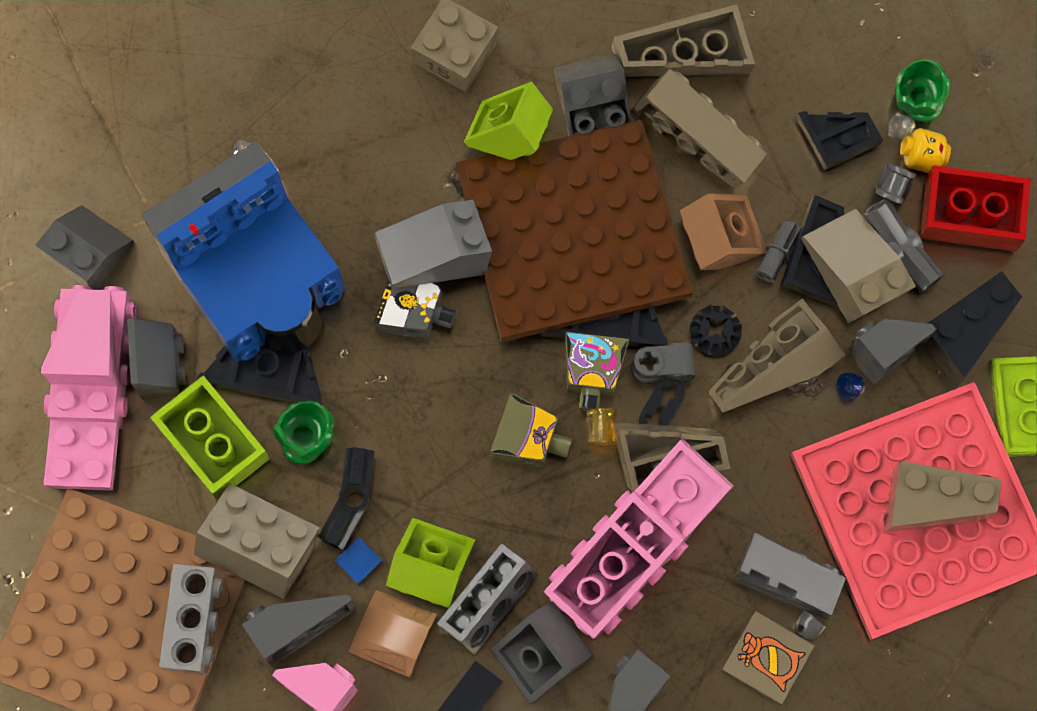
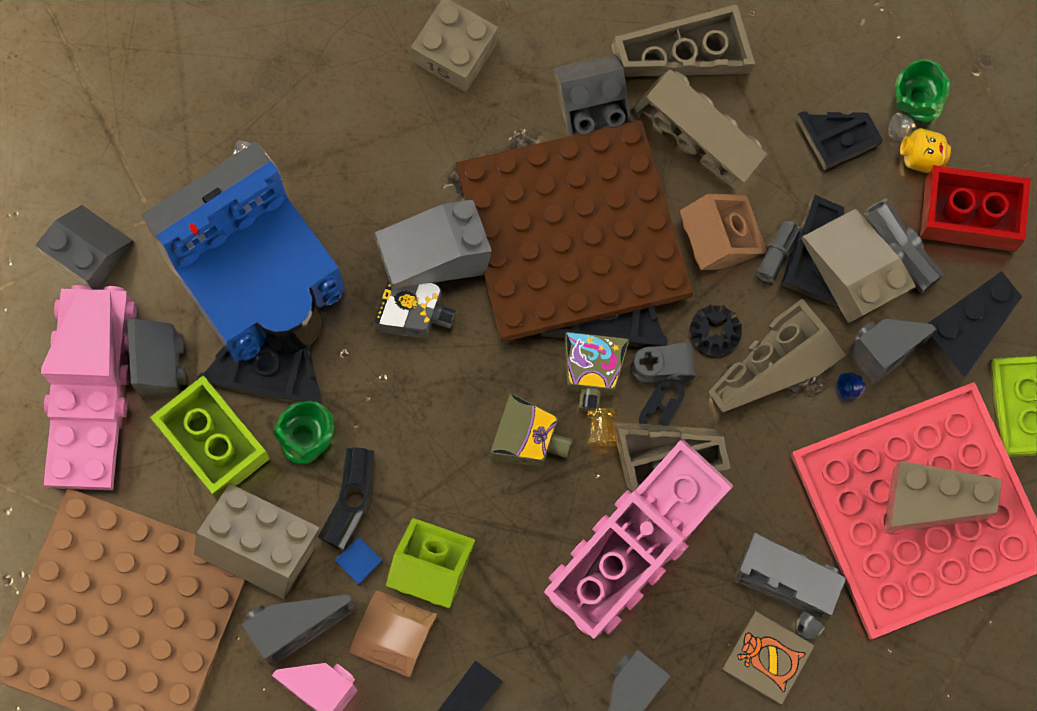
(181, 603): light grey brick -> none
(487, 598): dark grey brick -> none
(510, 123): lime slope -> none
(541, 651): dark grey slope -> none
(894, 183): dark grey piece -> none

